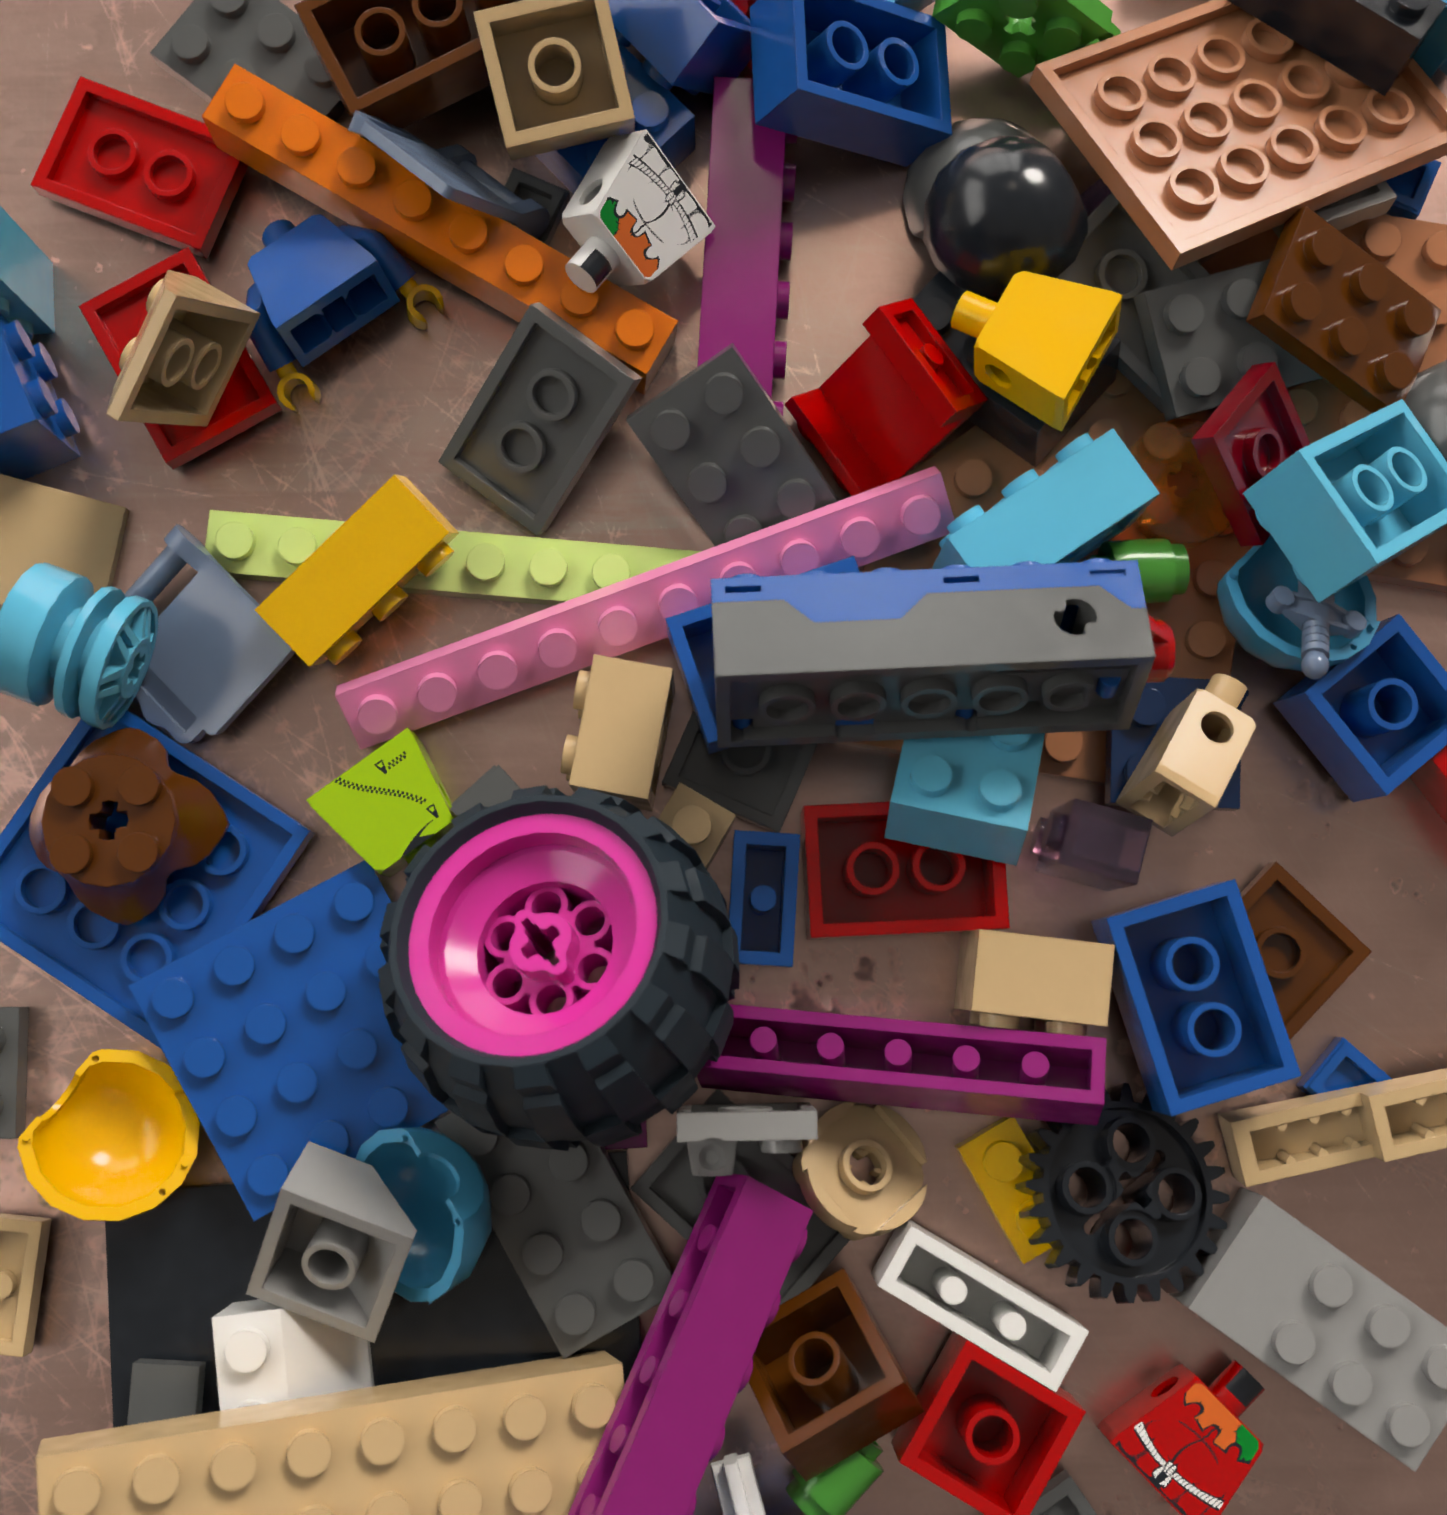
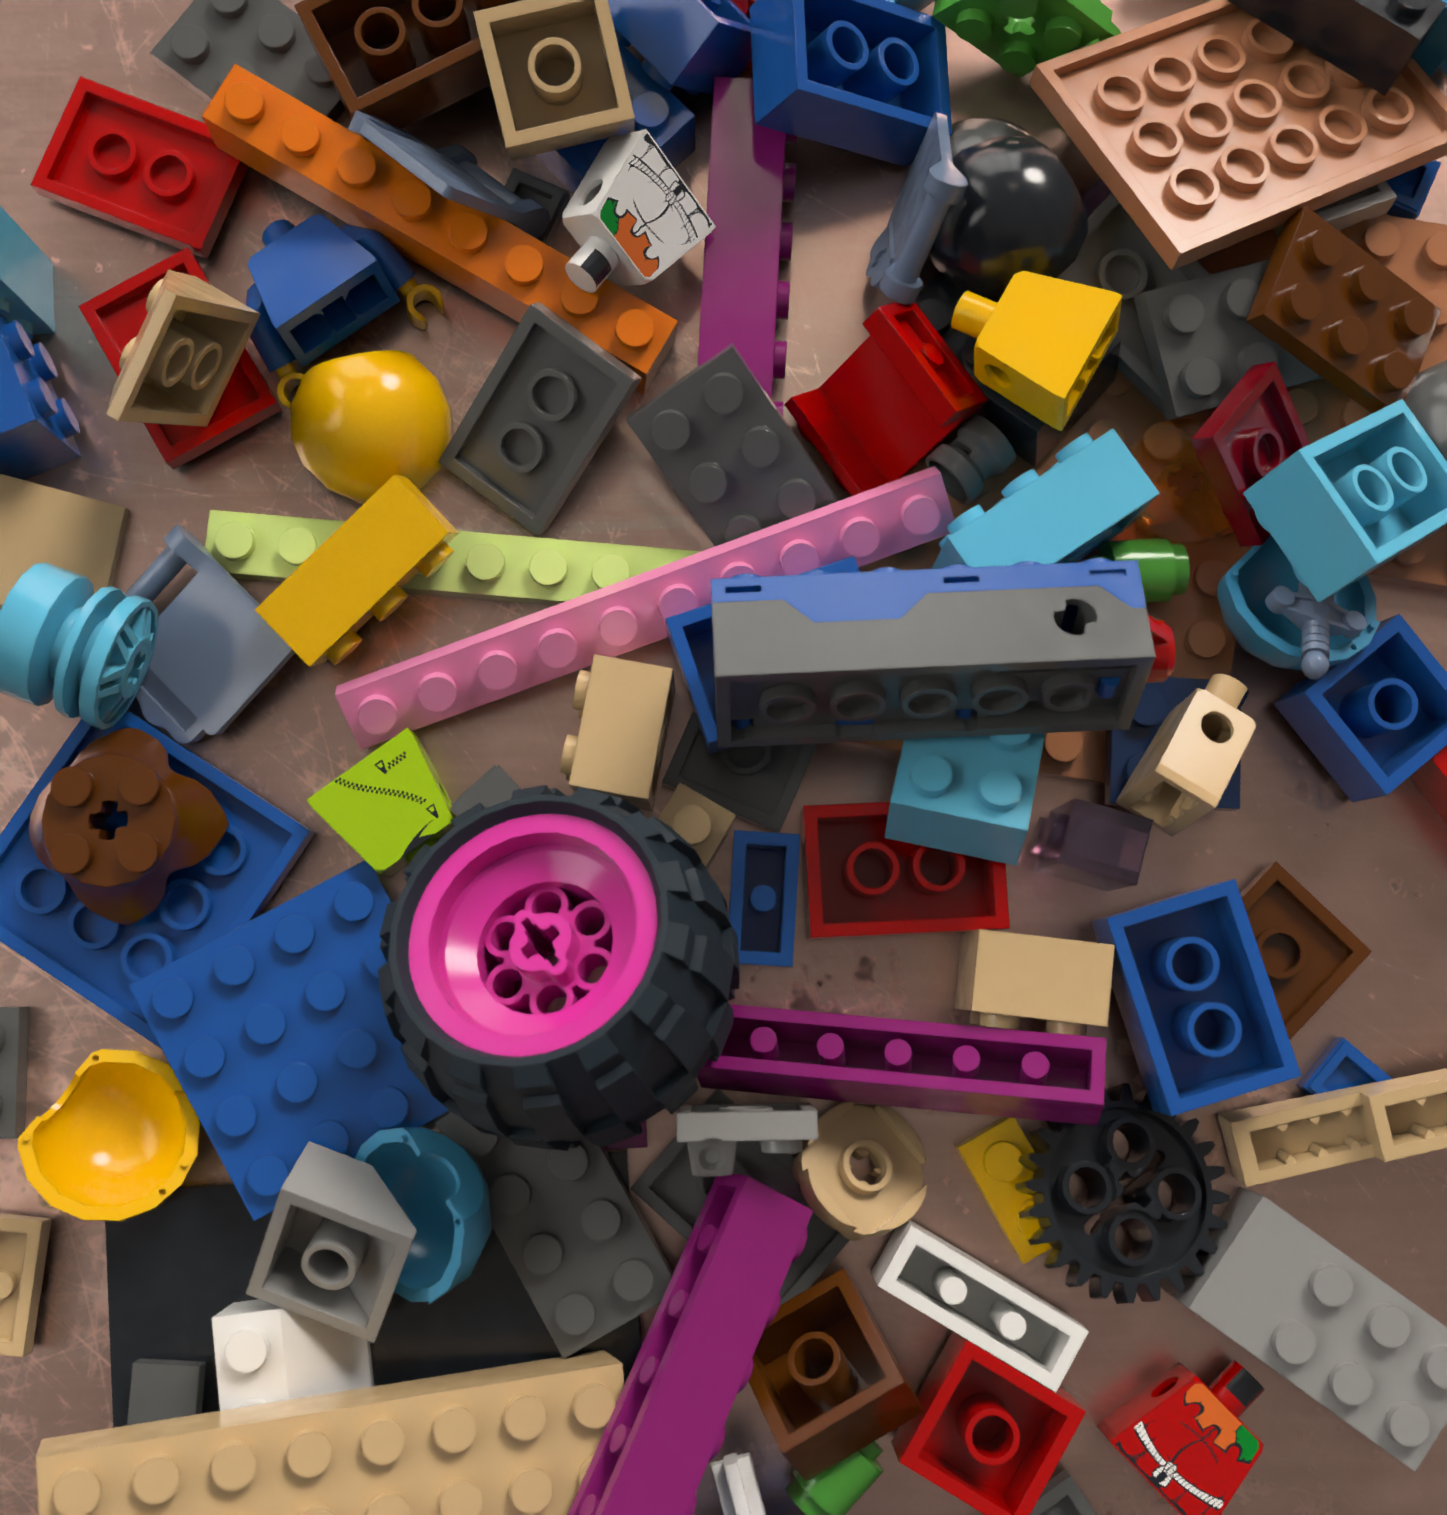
(370, 419): none -> yellow cylinder
(917, 216): none -> sand blue piece
(972, 458): none -> dark grey wheel

